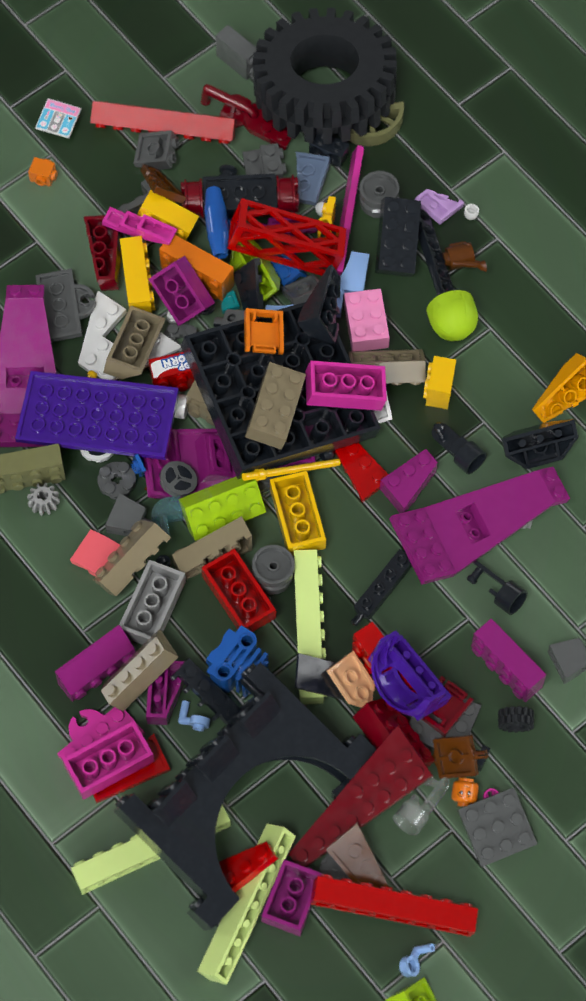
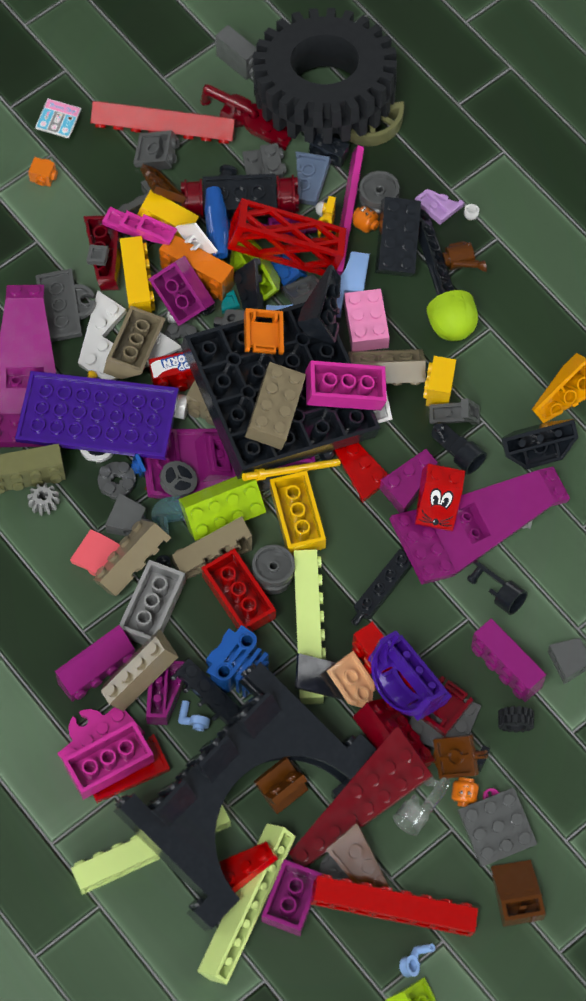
(97, 255): none -> dark grey plate
(193, 234): none -> white piece
(281, 785): none -> reddish brown bracket
(365, 219): none -> orange head
(439, 496): none -> red slope
(455, 412): none -> dark grey bracket
(517, 893): none -> reddish brown slope

